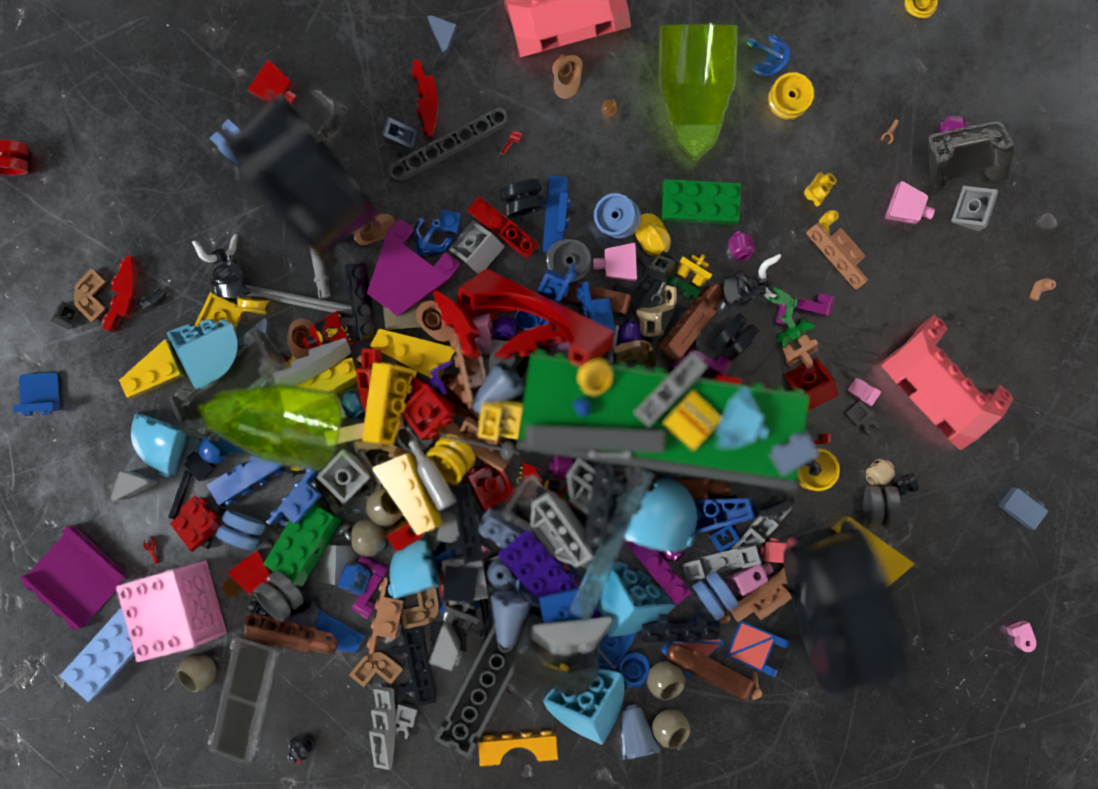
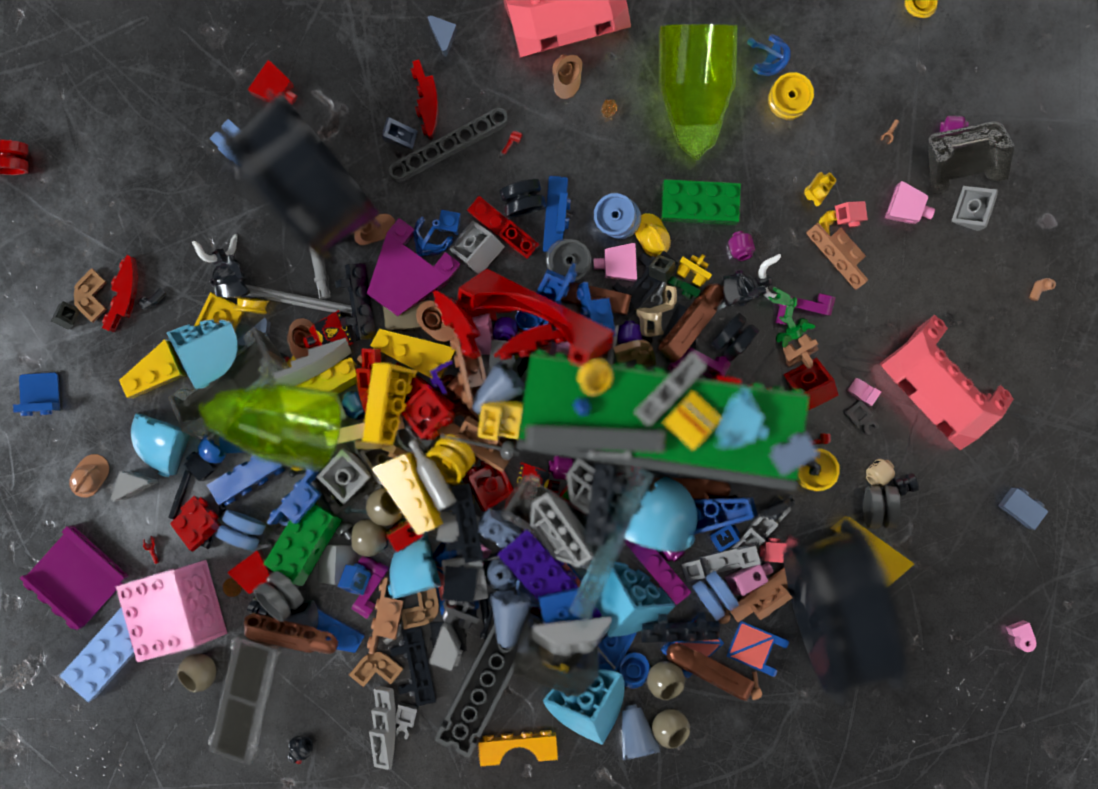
(89, 475): none -> nougat piece
(851, 213): none -> coral brick

